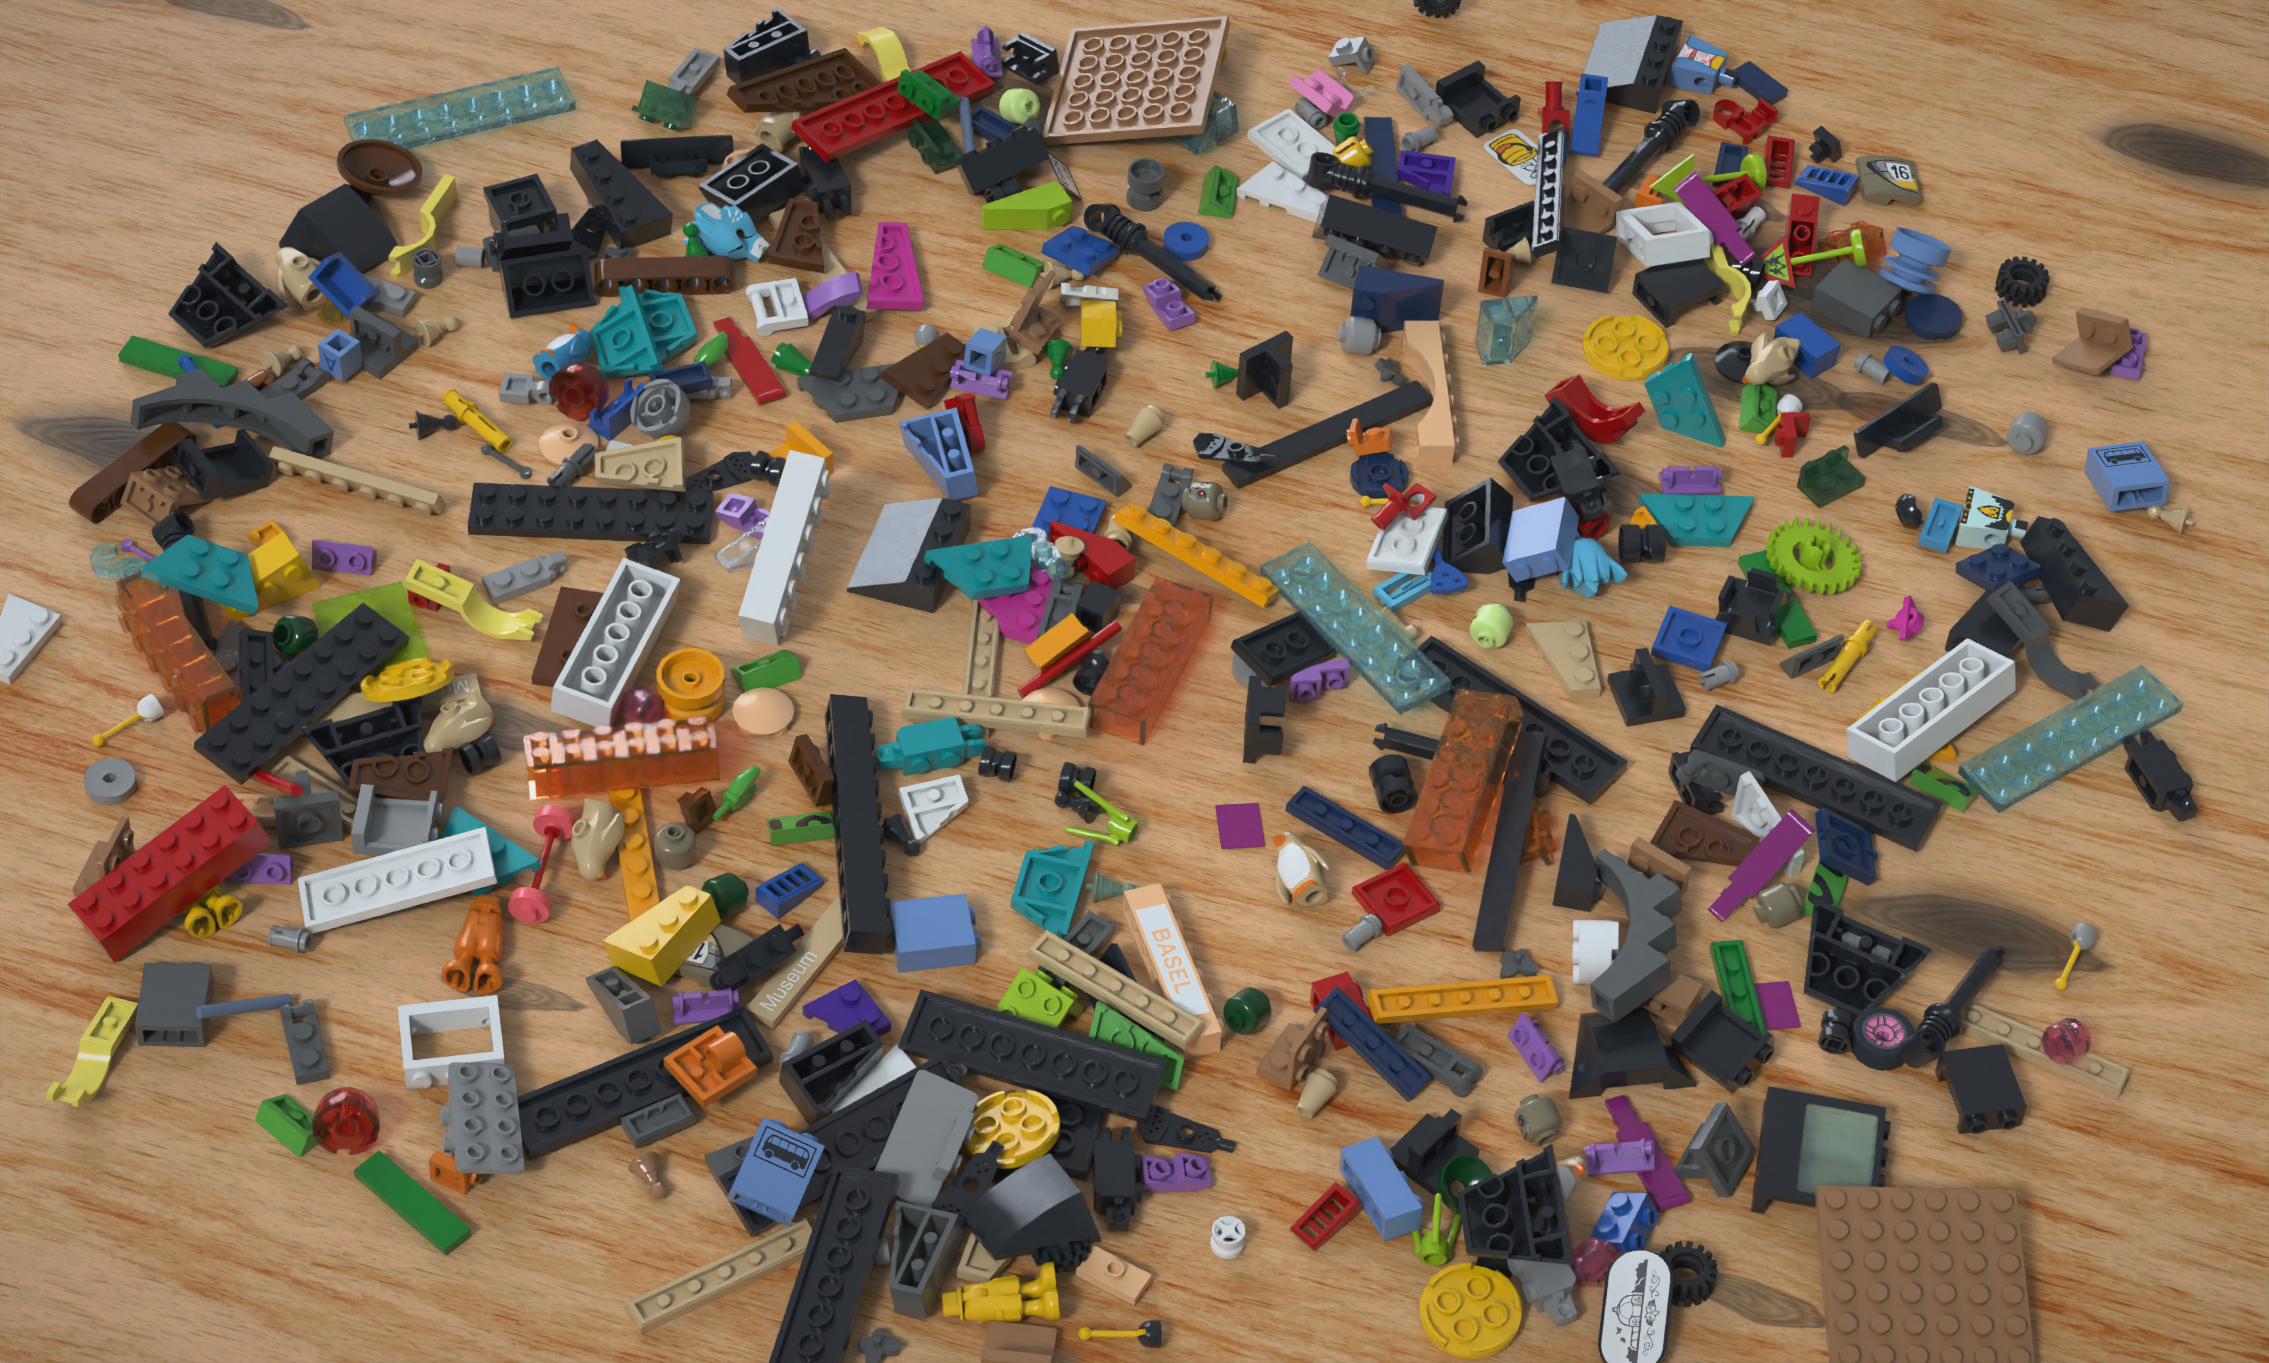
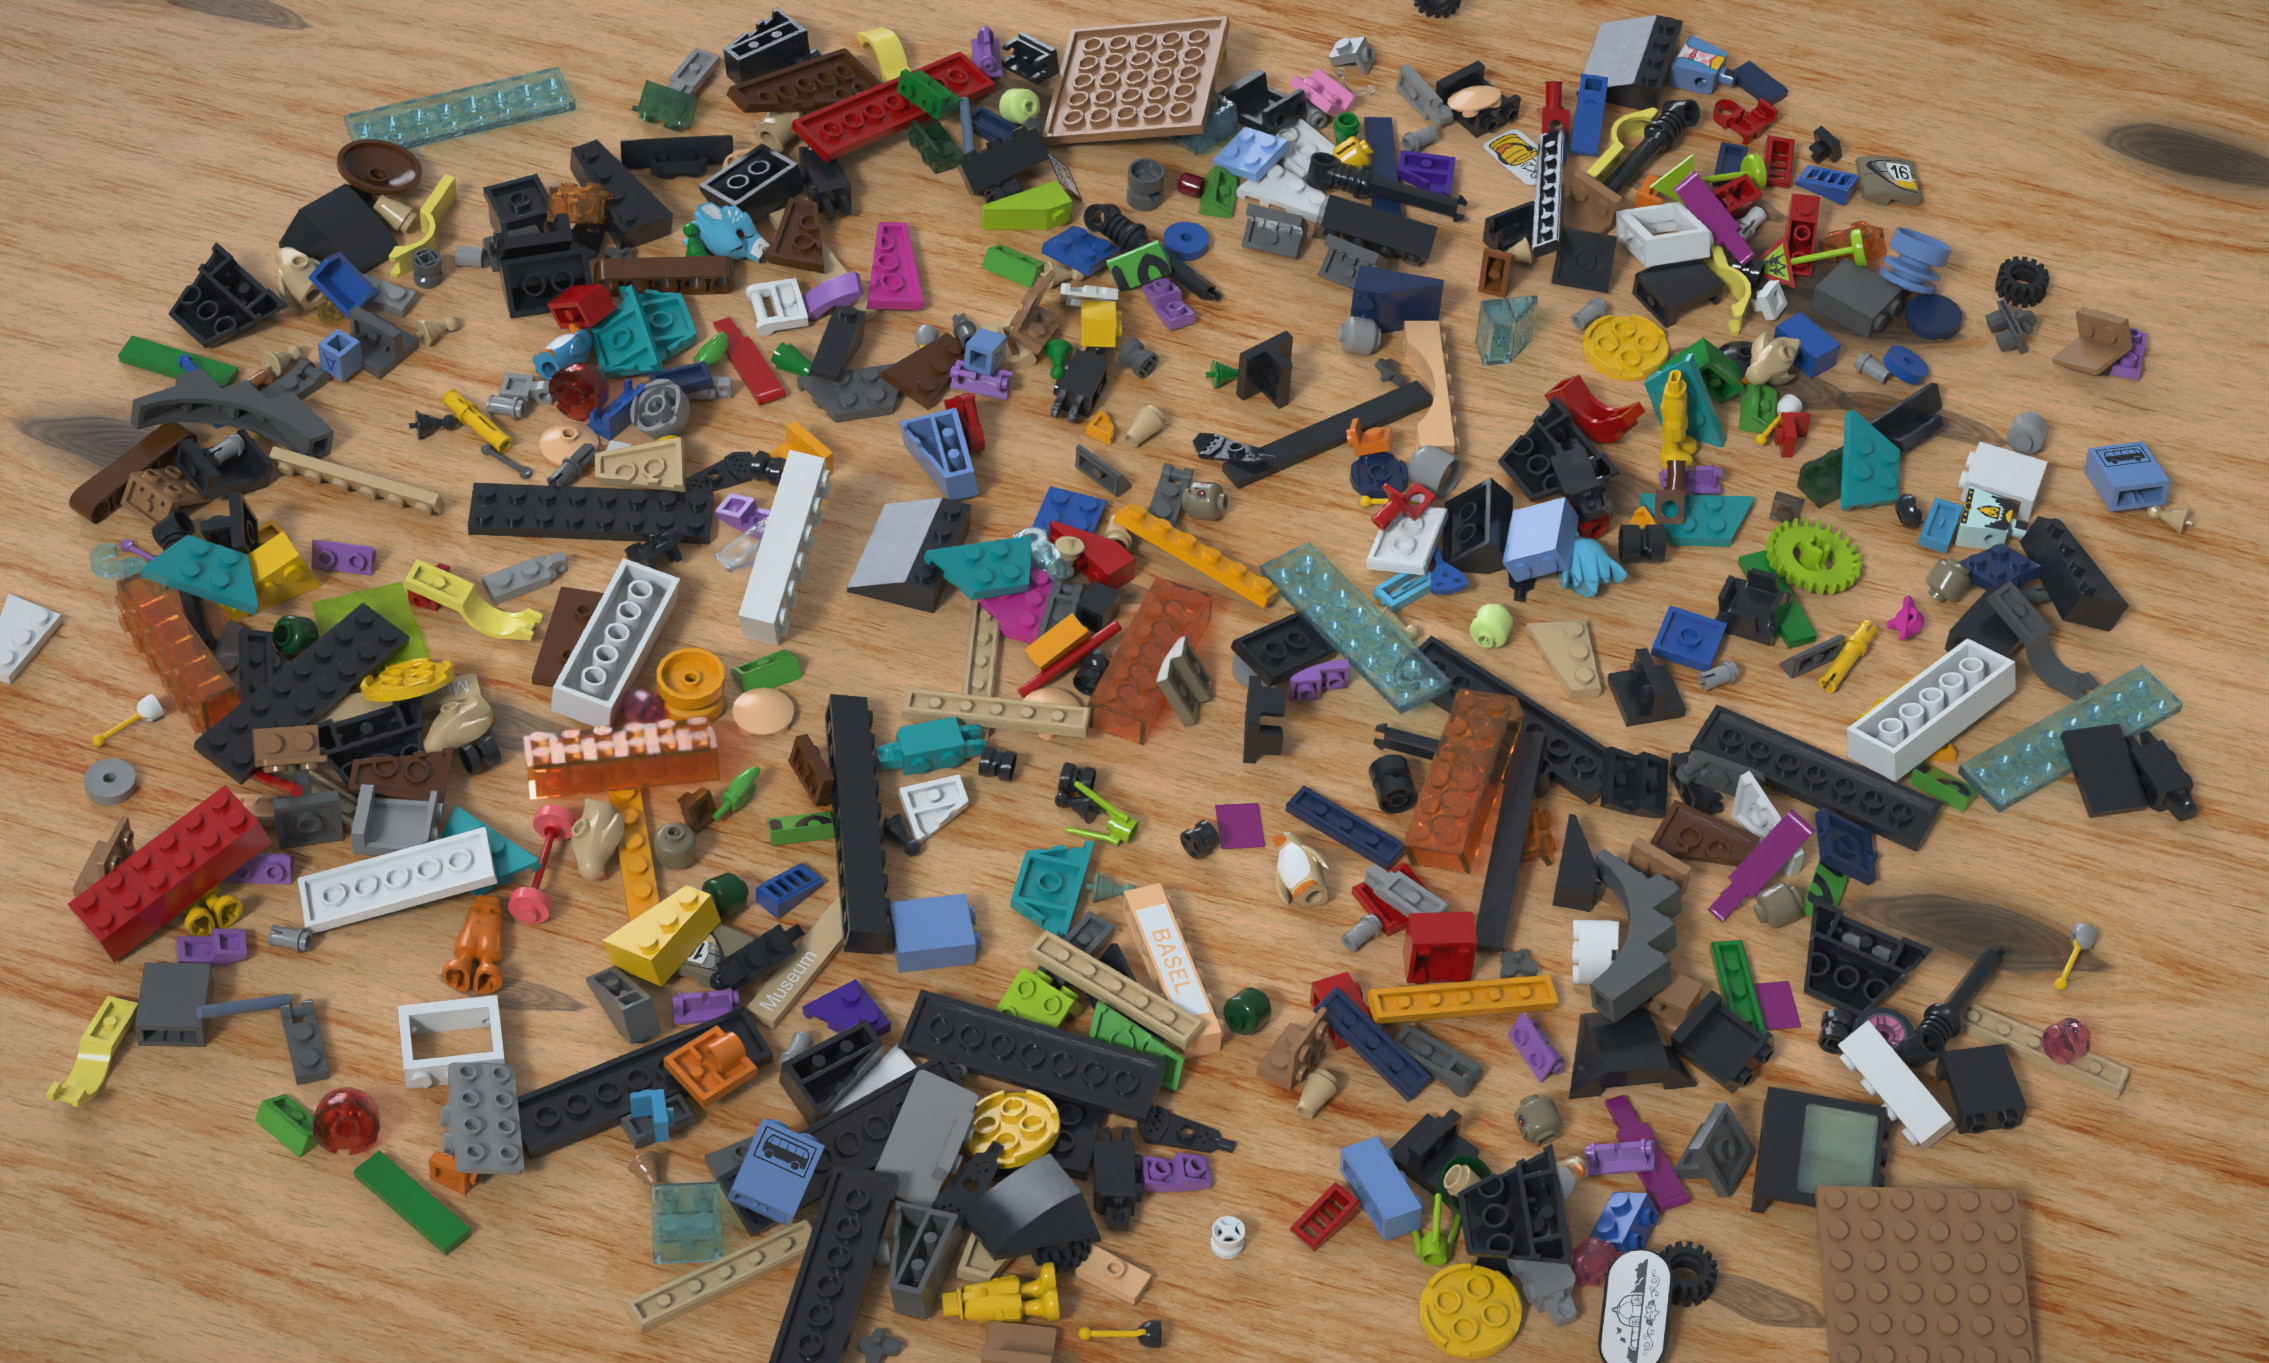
(219, 949): none -> medium lavender slope
(231, 446): none -> light grey pin
(234, 531): none -> black bracket
(287, 746): none -> medium nougat bracket
(395, 213): none -> tan cone
(506, 406): none -> light grey pin
(582, 204): none -> clear orange bracket
(582, 305): none -> red brick
(653, 1104): none -> dark azure bracket
(686, 1222): none -> clear light blue slope
(963, 328): none -> dark grey axle
(1101, 428): none -> light orange tile
(1138, 358): none -> dark grey wheel
(1139, 266): none -> bright green slope
(1184, 681): none -> dark tan slope
(1190, 185): none -> dark red piece
(1199, 839): none -> black wheel
(1251, 154): none -> light blue plate
(1262, 106): none -> black panel
(1274, 231): none -> dark grey bracket
(1402, 892): none -> light grey hinge
(1428, 467): none -> light grey helmet
(1439, 947): none -> red container
(1459, 1178): none -> tan cone
(1475, 98): none -> light nougat dish
(1595, 309): none -> light grey pin
(1625, 127): none -> light yellow piece
(1634, 783): none -> black slope
(1674, 415): none -> yellow piece
(1674, 491): none -> reddish brown bracket
(1717, 369): none -> green brick
(1786, 508): none -> clear smoke plate
(1868, 465): none -> teal wing
(1896, 1085): none -> white brick
(1948, 580): none -> dark tan head
(2005, 475): none -> white panel
(2104, 770): none -> black tile

